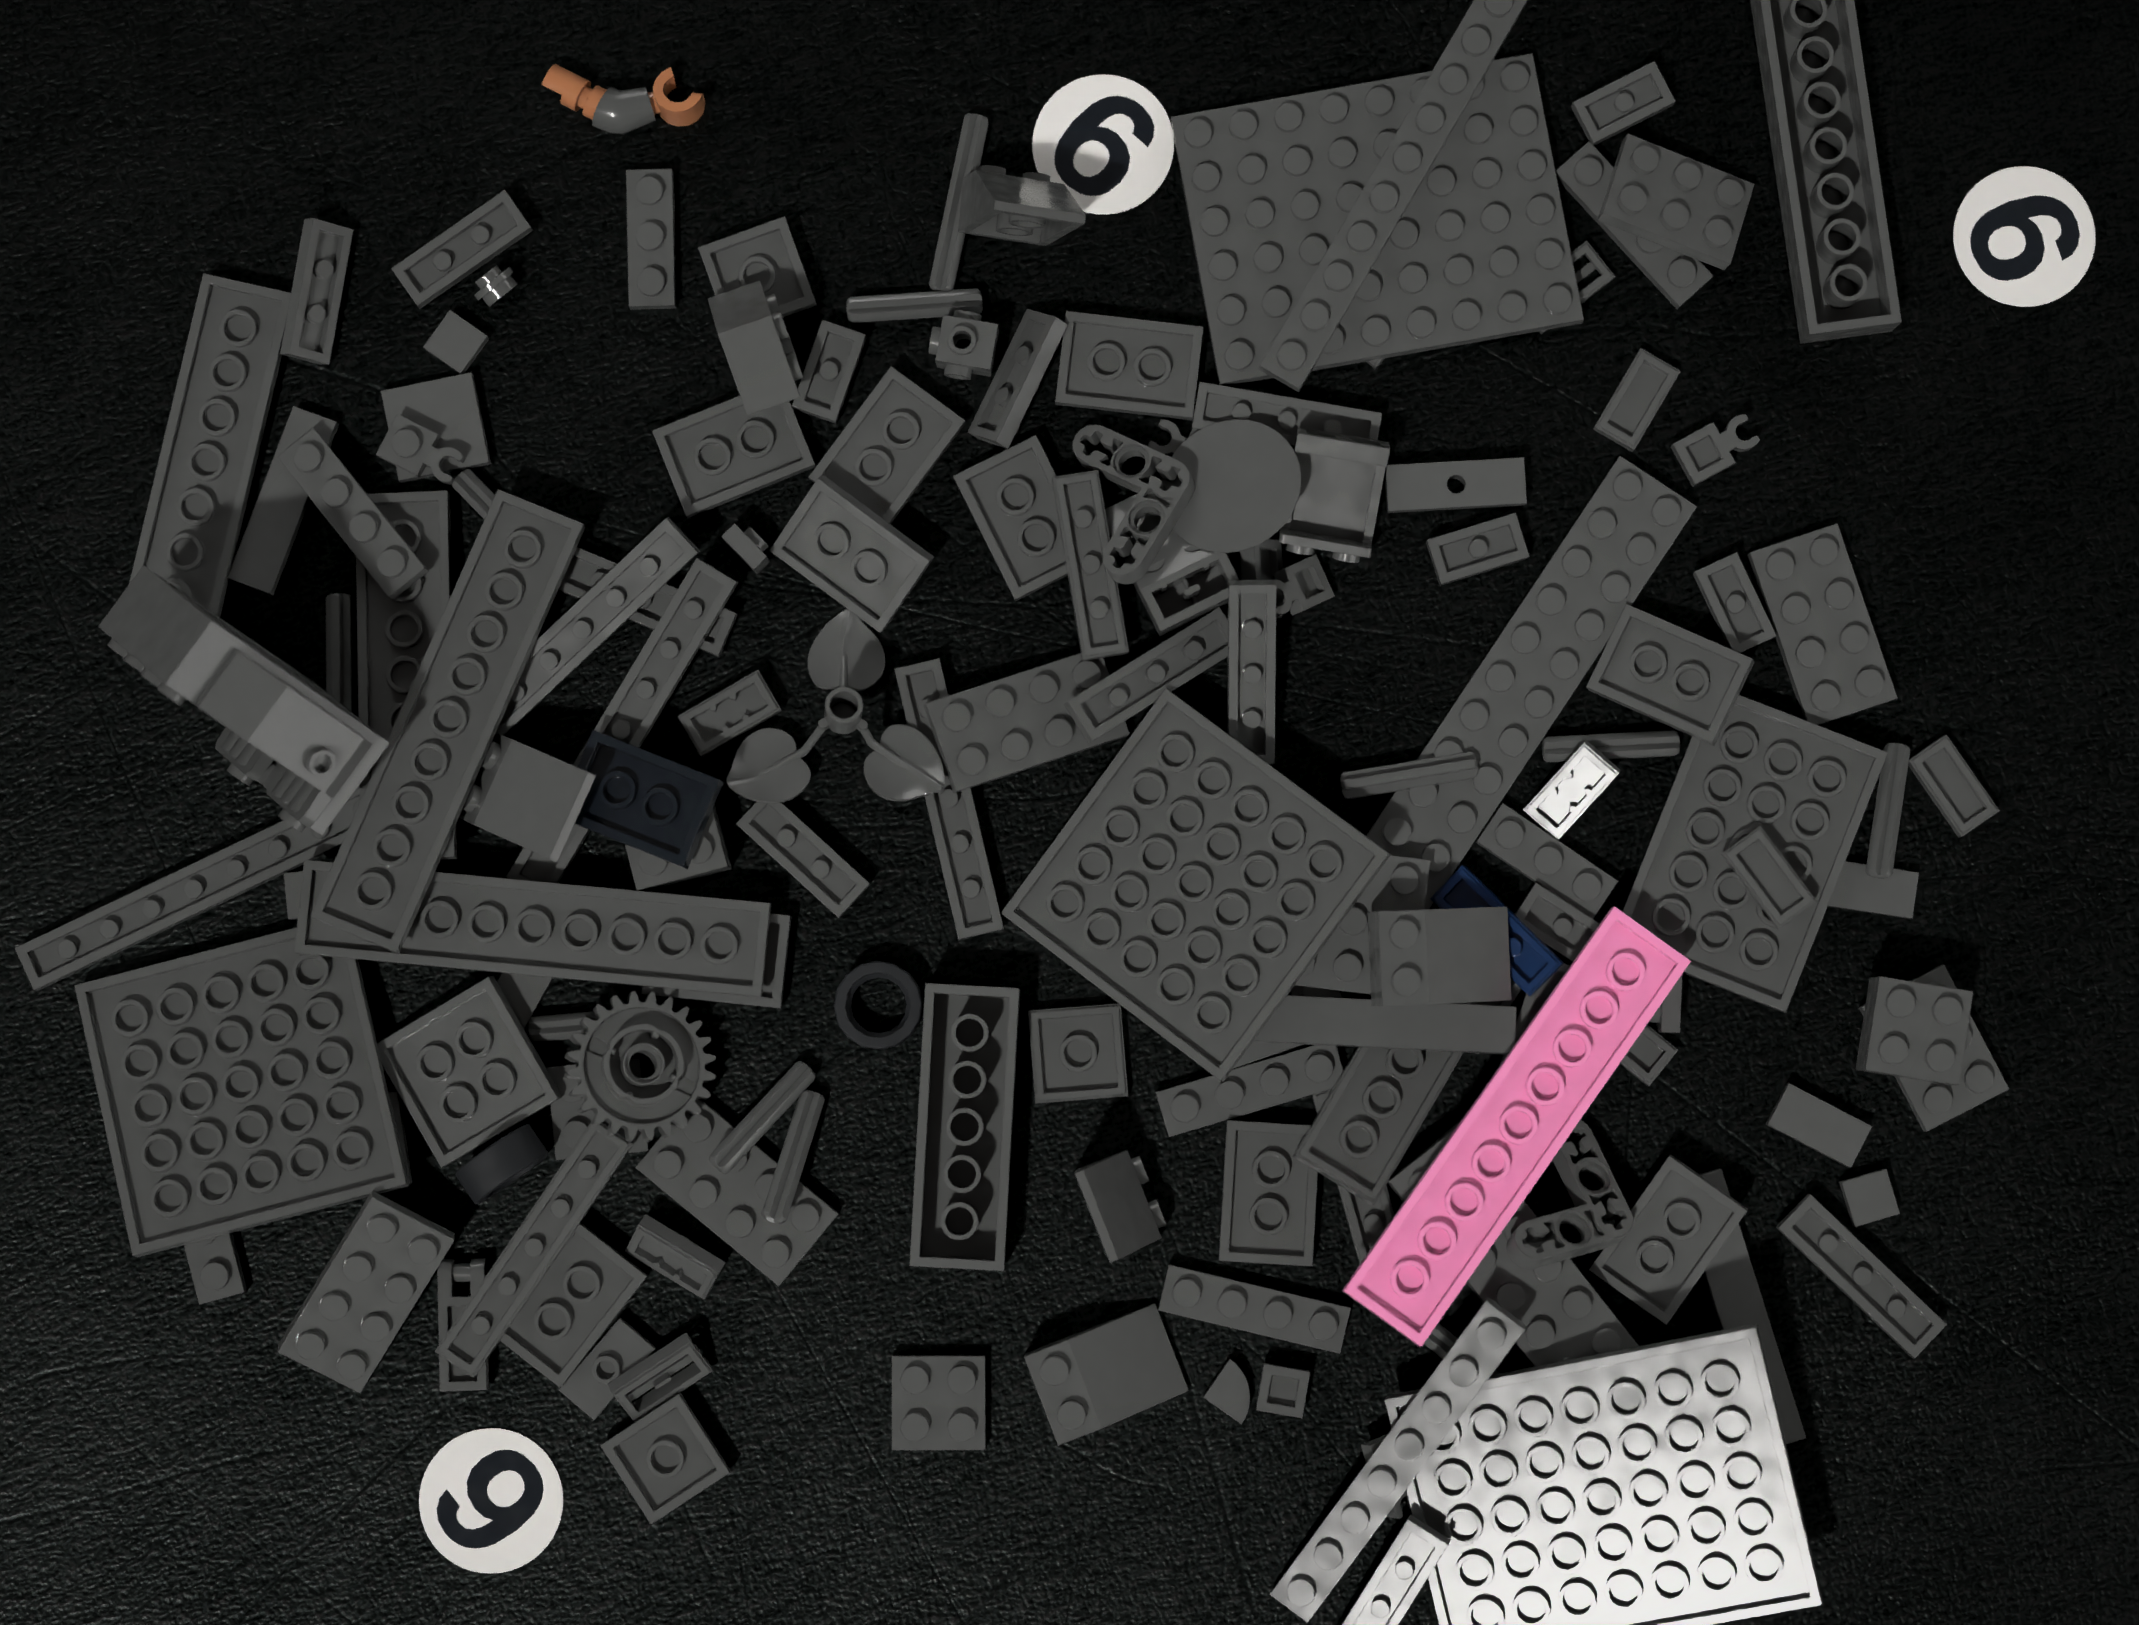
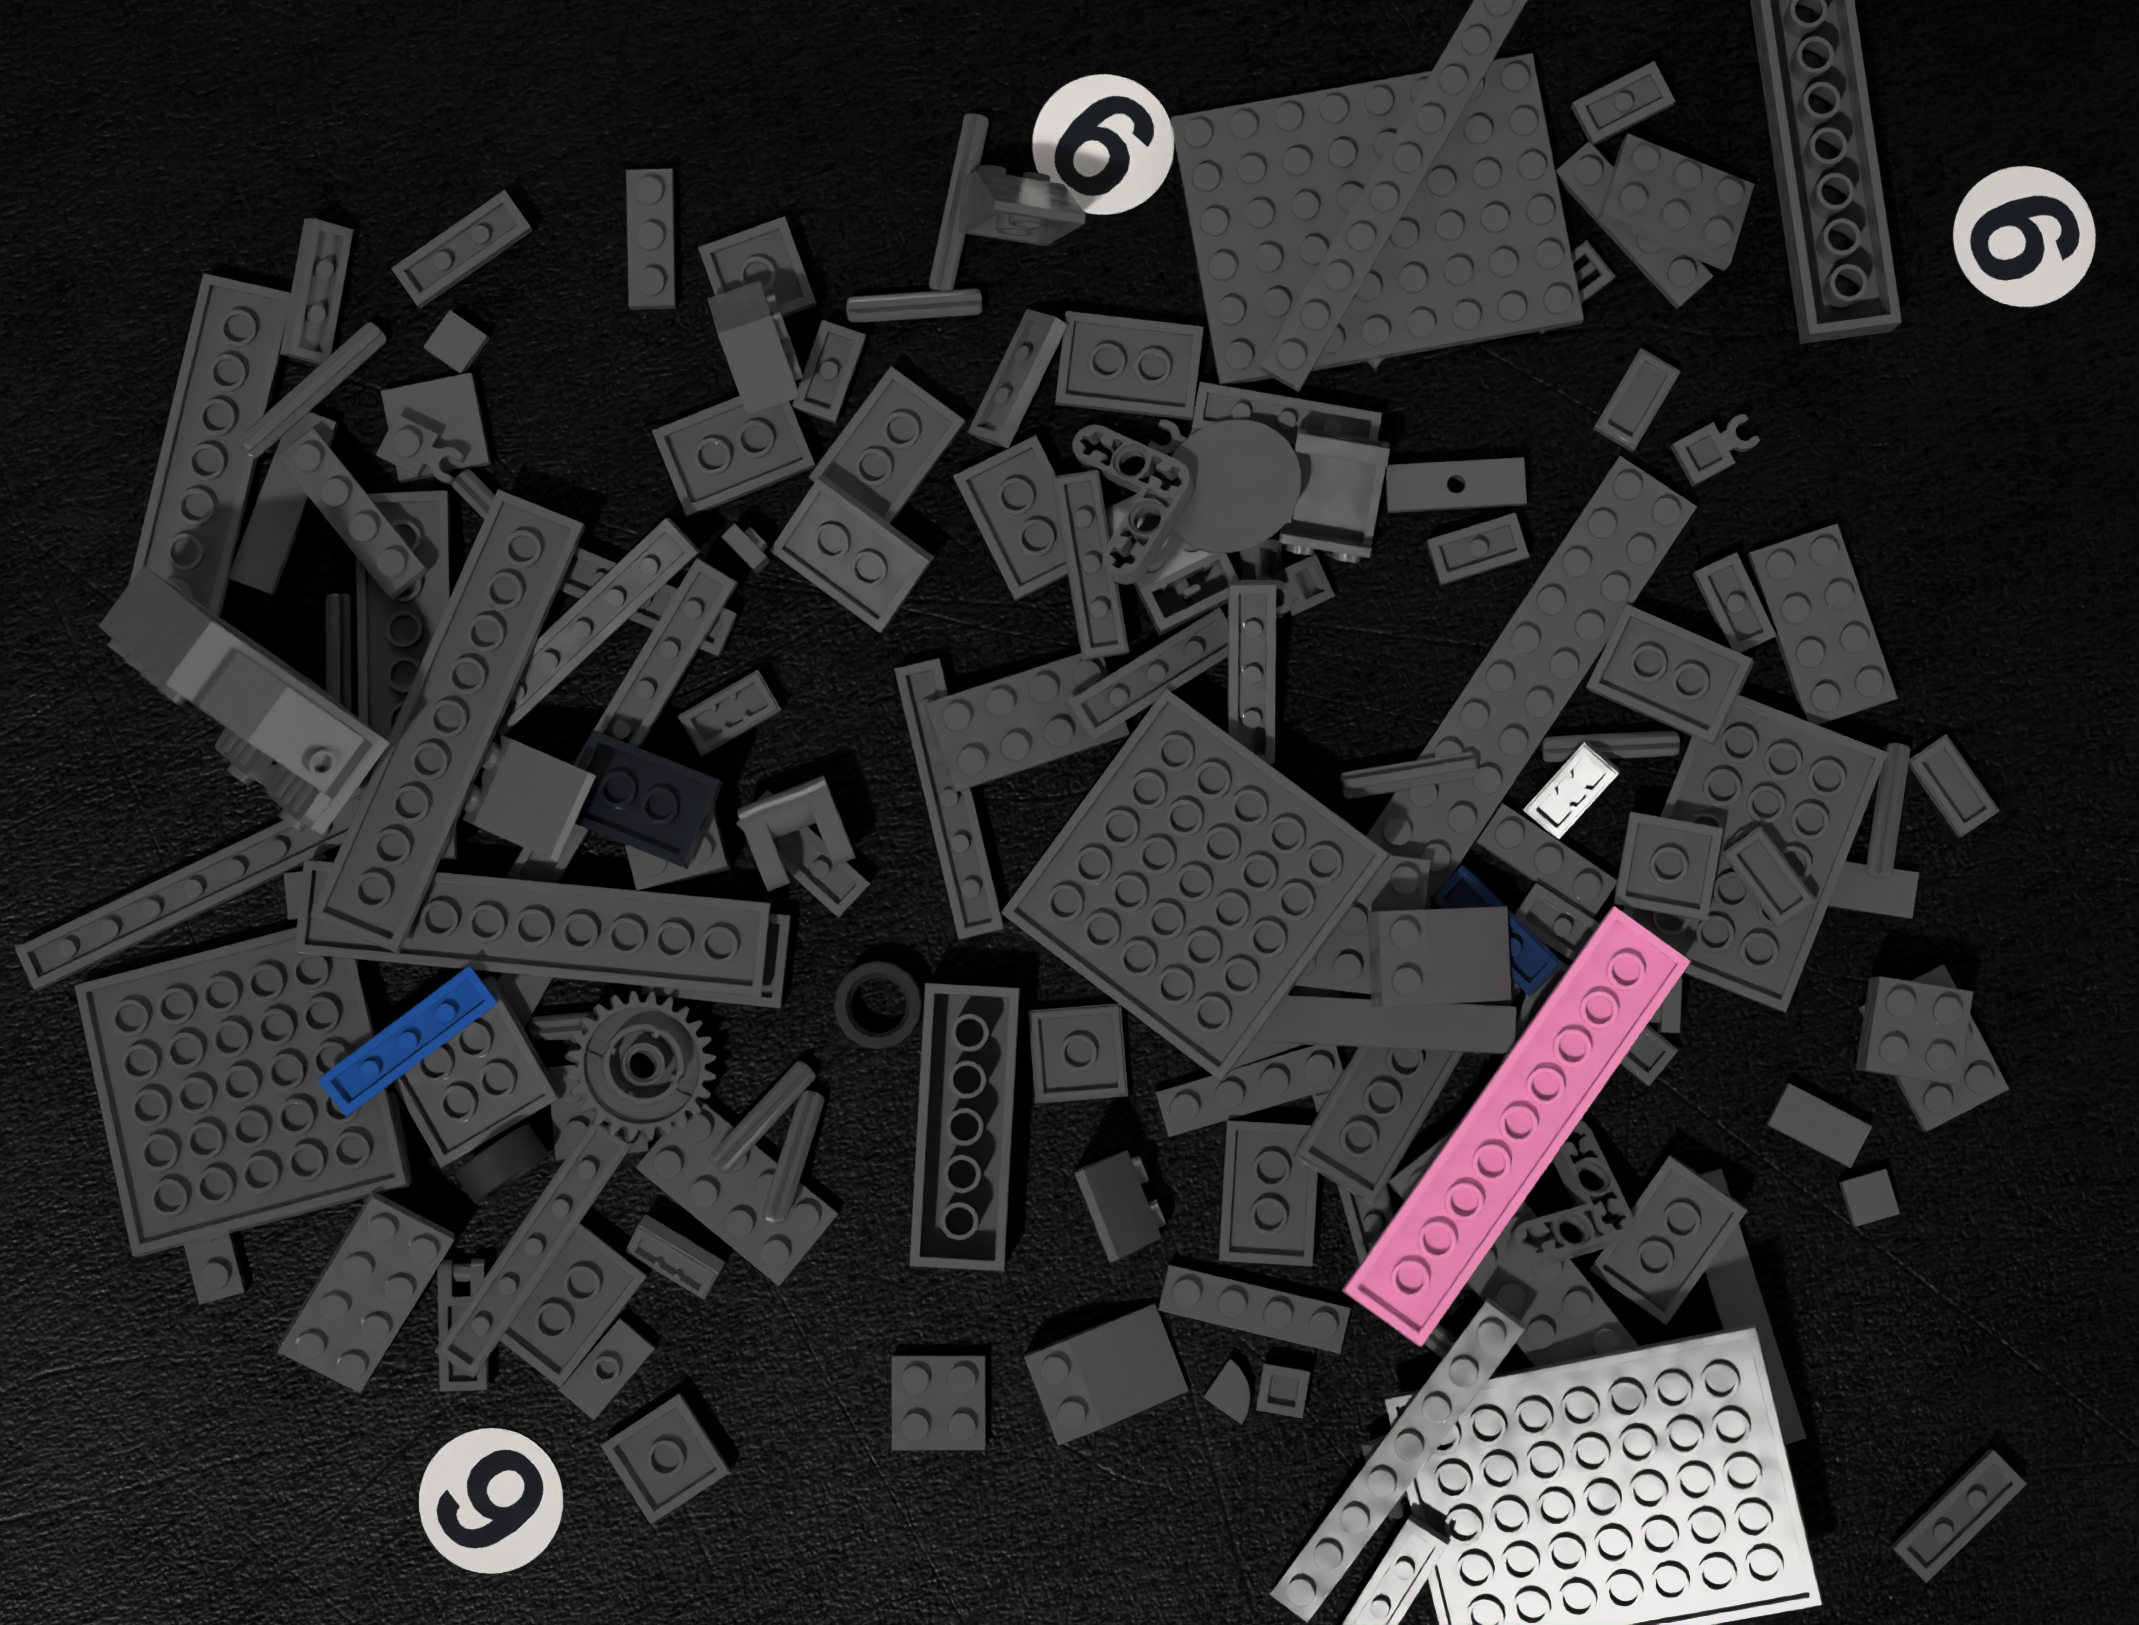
(312, 390): none -> dark grey axle
(407, 1040): none -> blue plate
(495, 285): dark grey plate -> none
(624, 109): nougat piece -> none
(656, 1373): dark grey tile -> none
(787, 813): none -> dark grey connector
(853, 659): dark grey plant -> none
(977, 357): dark grey brick -> none
(1668, 866): none -> dark grey plate
(1861, 1276): dark grey plate -> none
(1958, 1515): none -> dark grey plate

